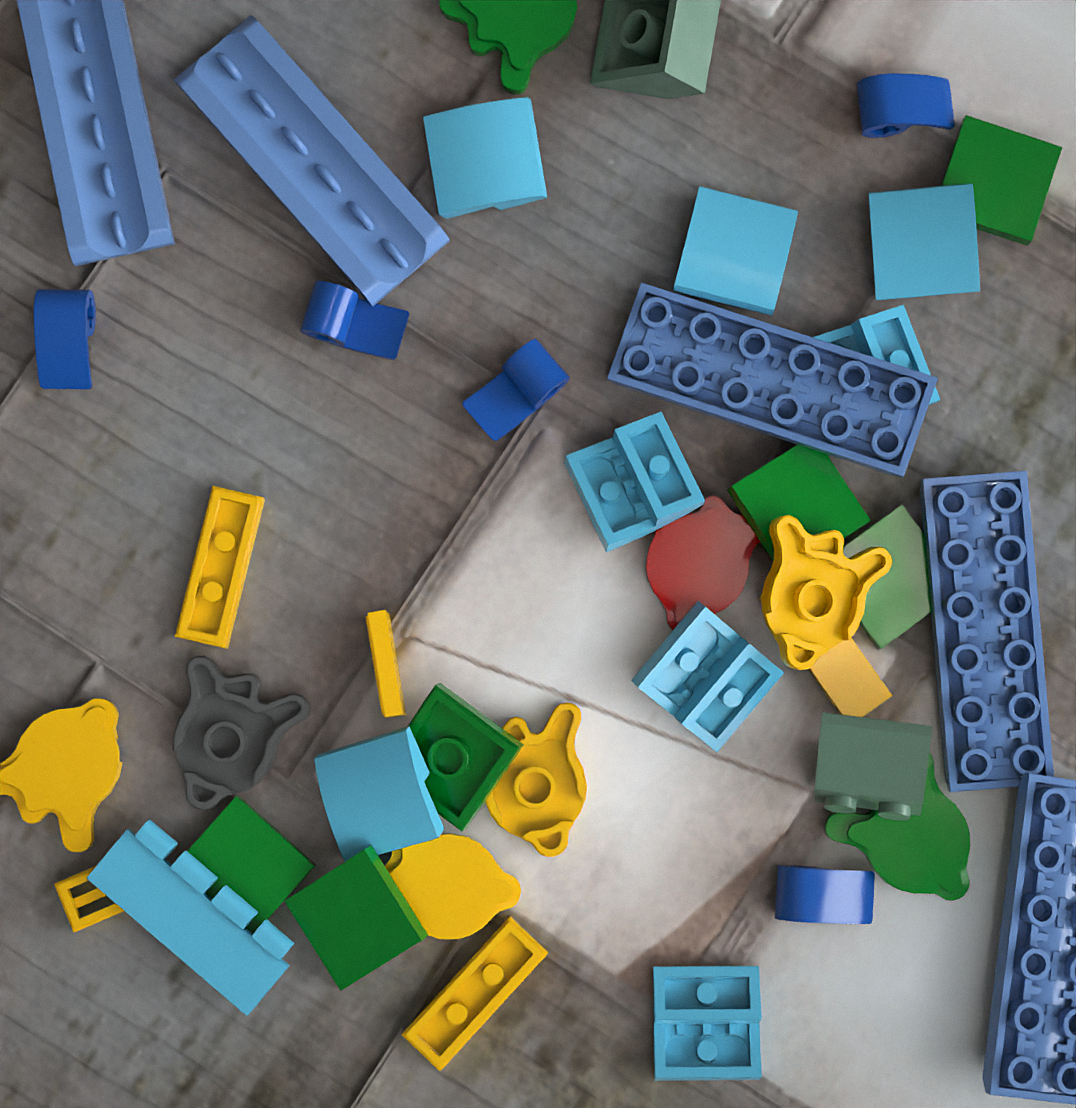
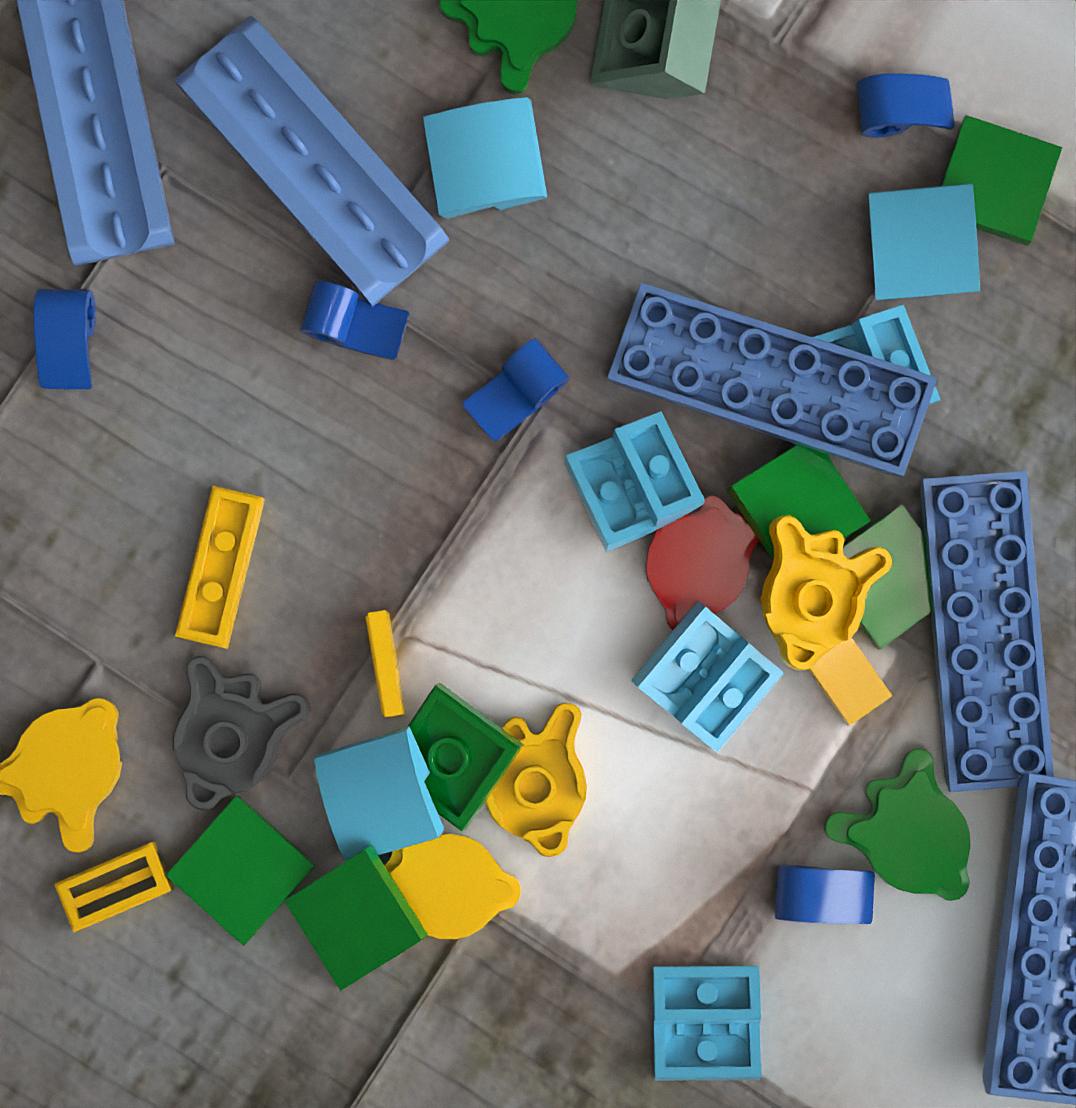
(198, 929): medium azure windscreen -> none
(474, 993): yellow tile -> none
(735, 251): medium azure slope -> none
(872, 765): sand green slope -> none

